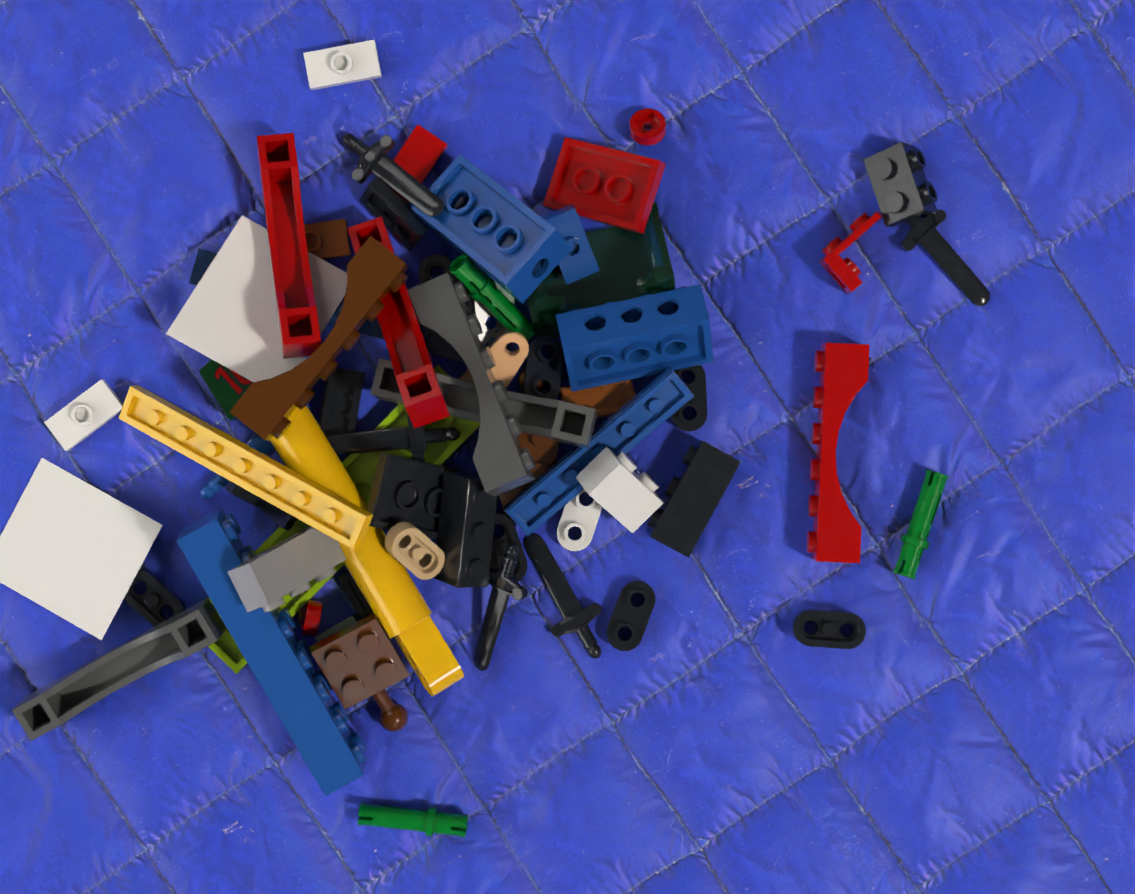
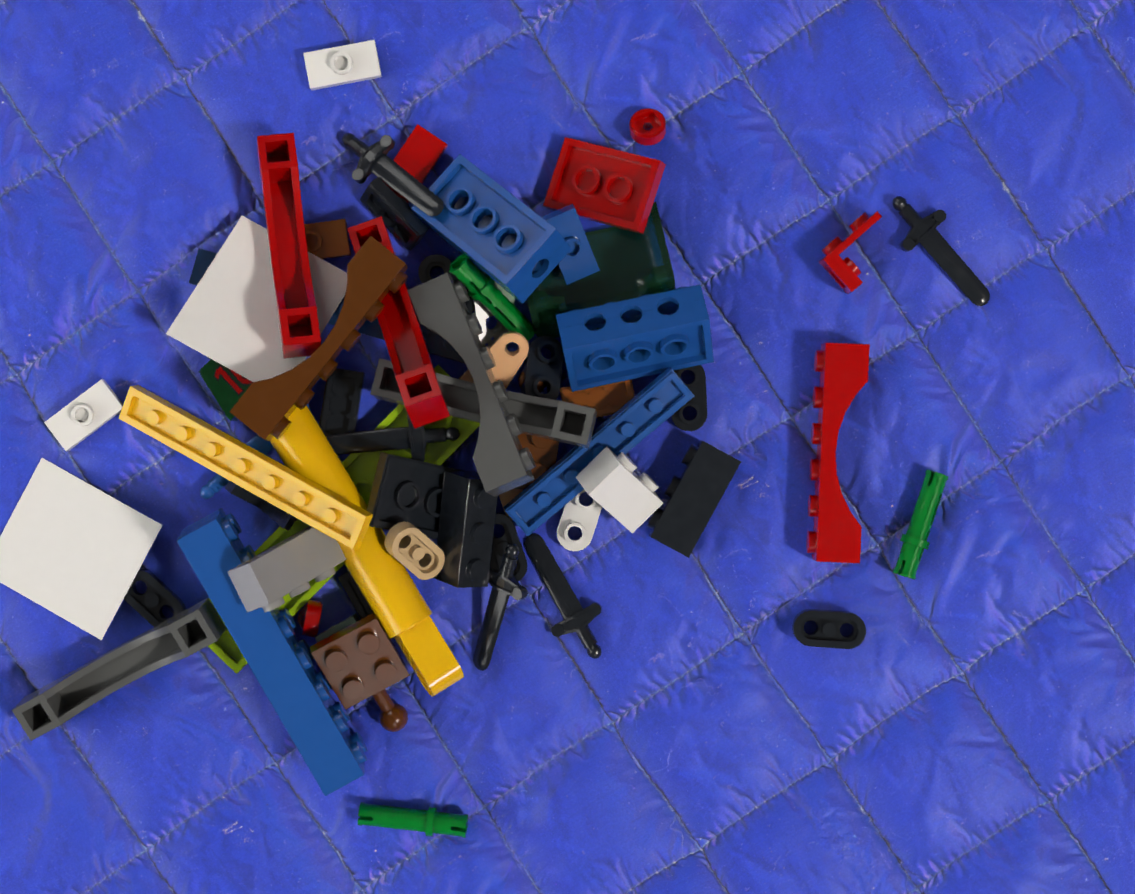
(631, 616): black plate -> none
(901, 183): black bracket -> none

